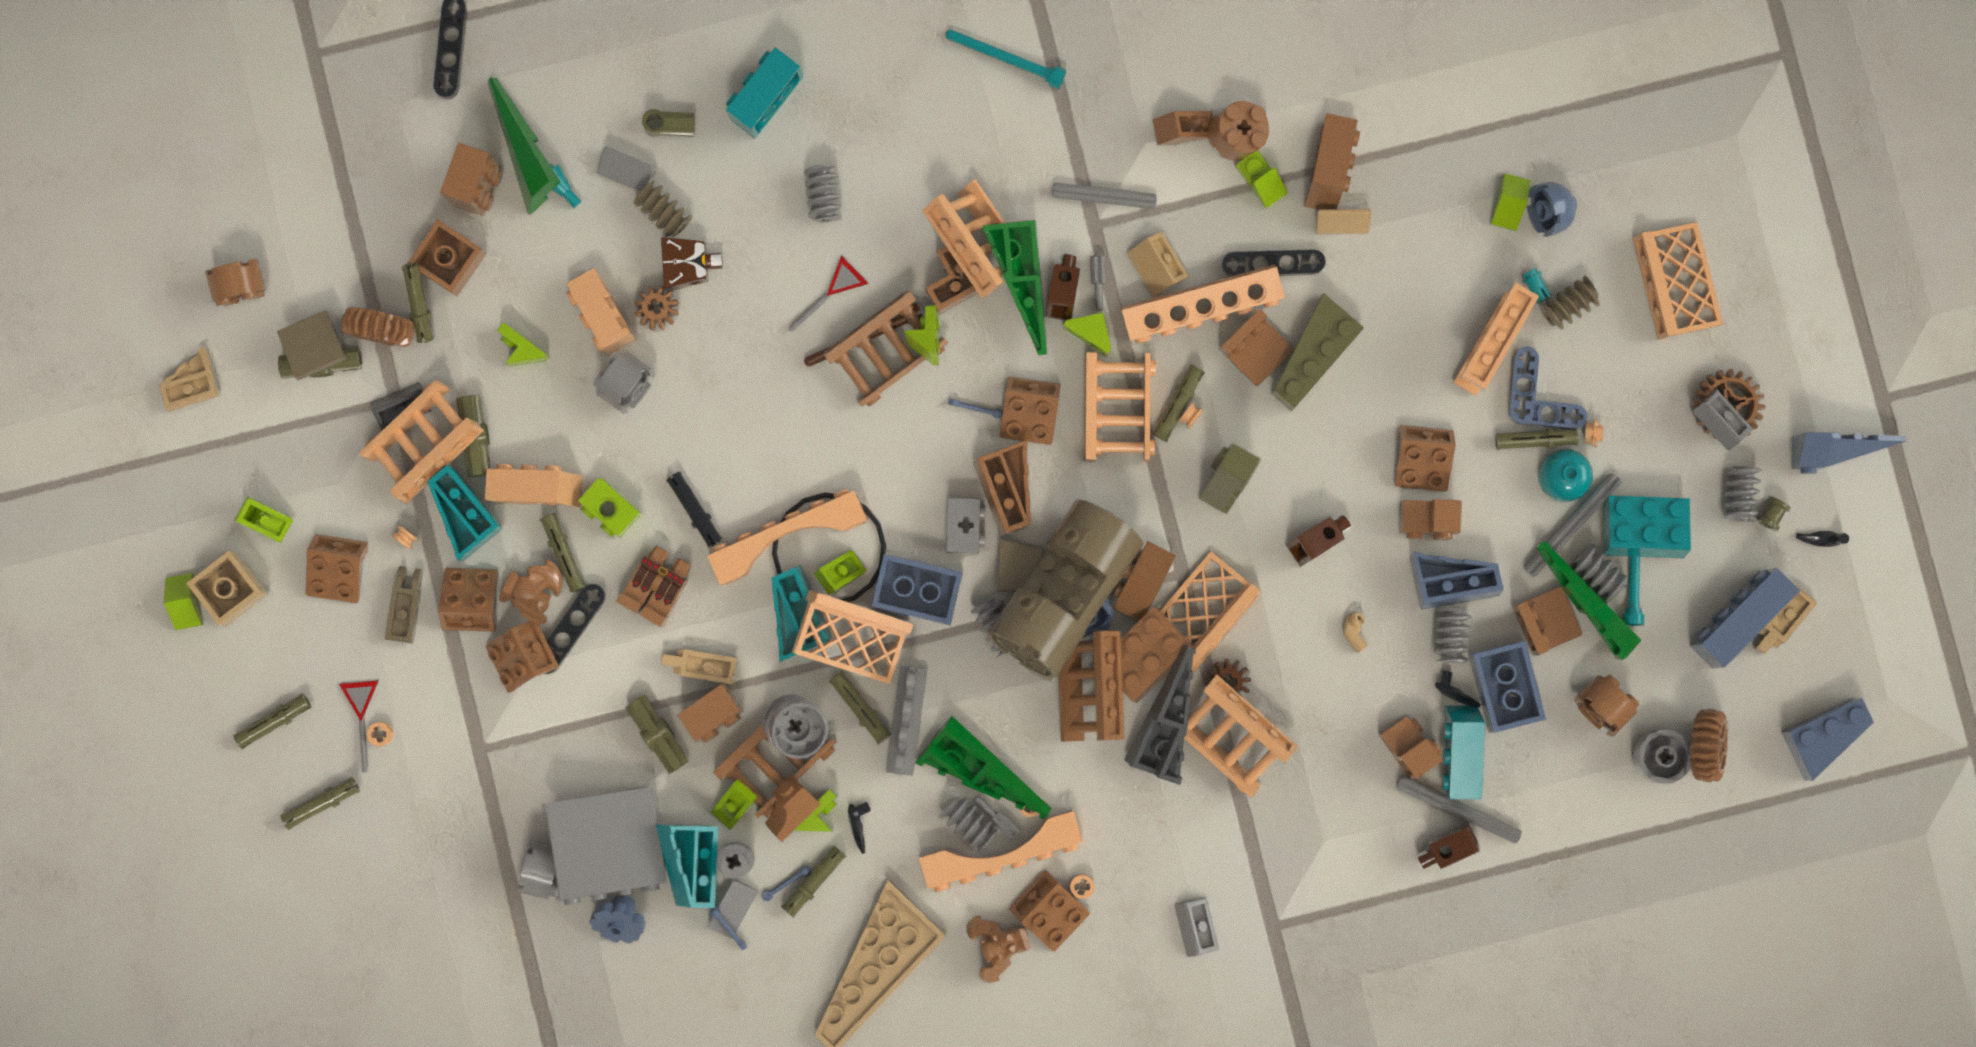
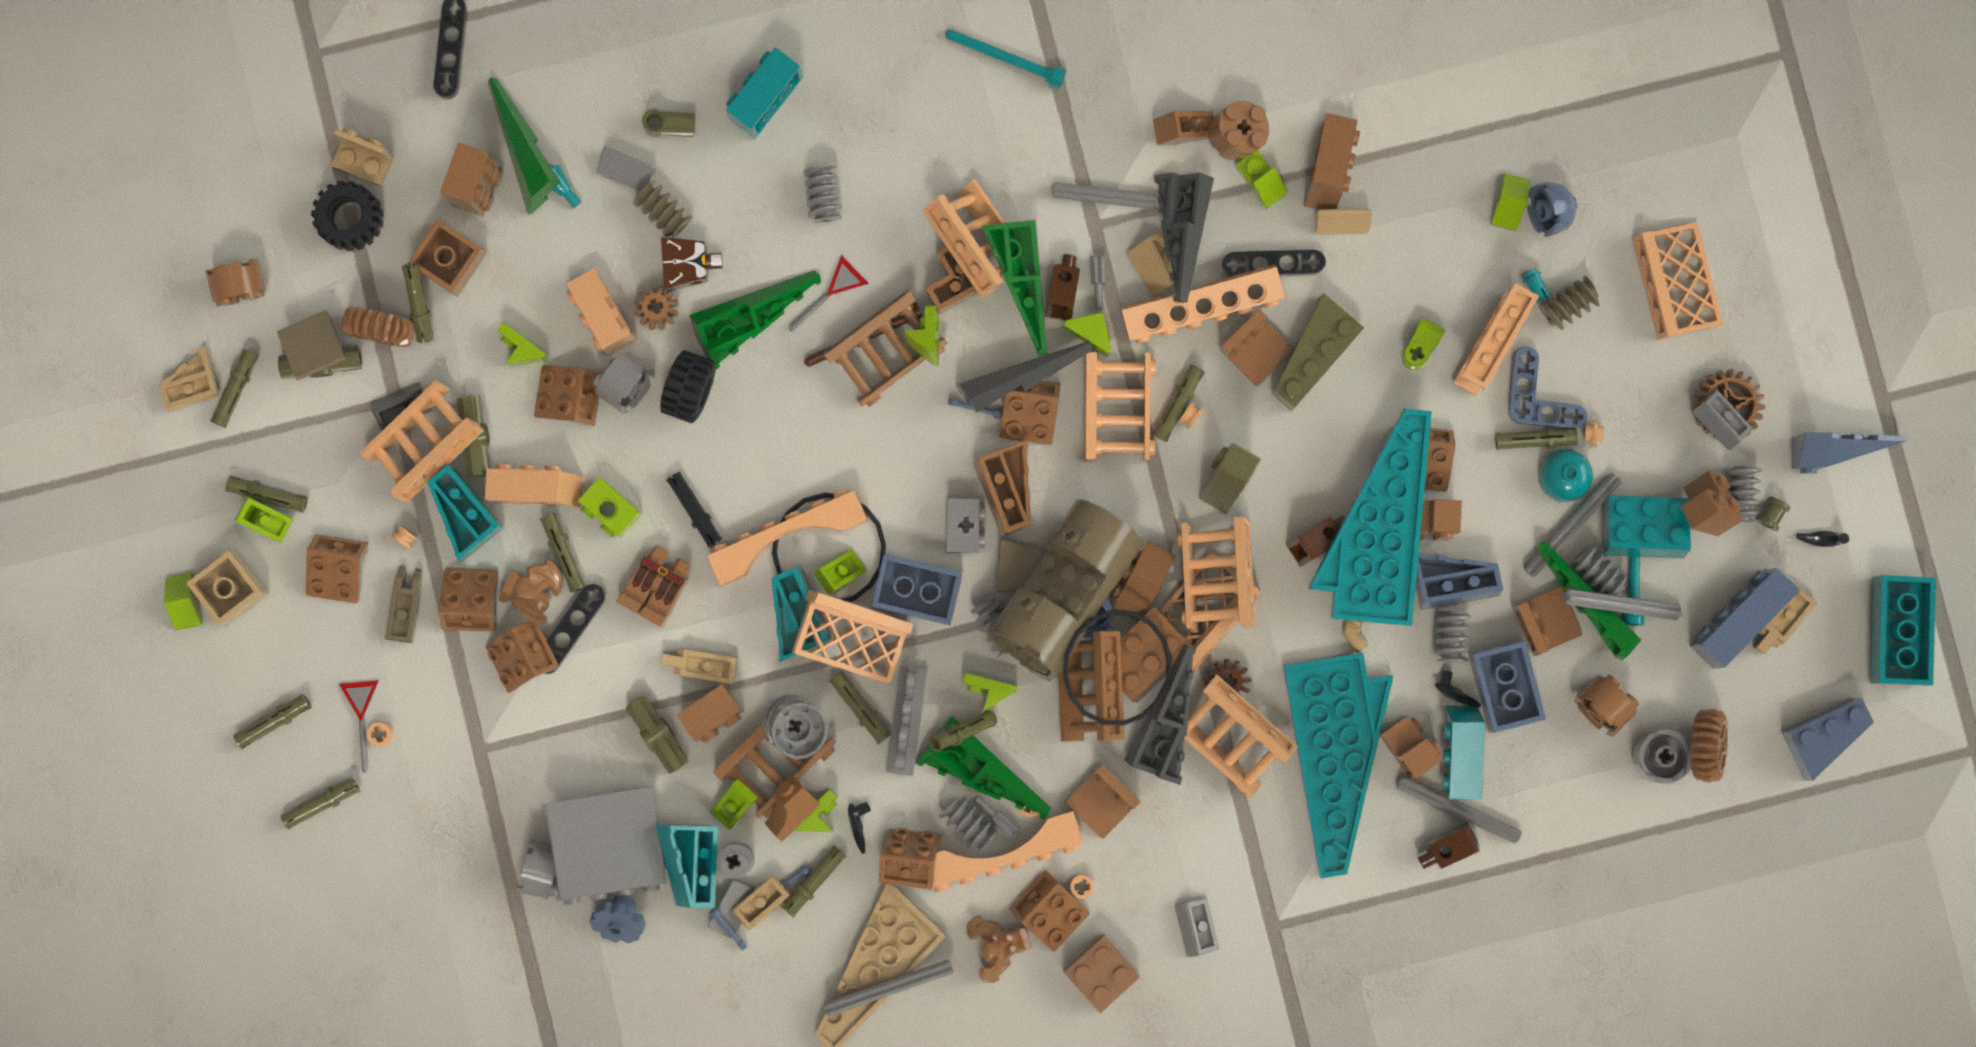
(234, 388): none -> olive pin
(265, 493): none -> olive pin
(329, 203): none -> black tyre
(361, 158): none -> tan bracket
(567, 395): none -> medium nougat bracket
(687, 386): none -> black tyre
(731, 323): none -> green wedge
(761, 902): none -> tan slope
(888, 987): none -> light grey axle
(909, 858): none -> medium nougat bracket
(956, 734): none -> olive pin
(991, 387): none -> dark grey wedge
(996, 690): none -> lime slope
(1066, 666): none -> black piece
(1101, 973): none -> medium nougat brick
(1102, 801): none -> medium nougat bracket
(1184, 212): none -> dark grey wedge
(1242, 585): none -> light nougat fence
(1337, 734): none -> teal wing
(1377, 545): none -> teal wing
(1424, 341): none -> lime piece
(1622, 604): none -> light grey axle
(1711, 504): none -> medium nougat brick
(1903, 630): none -> teal brick

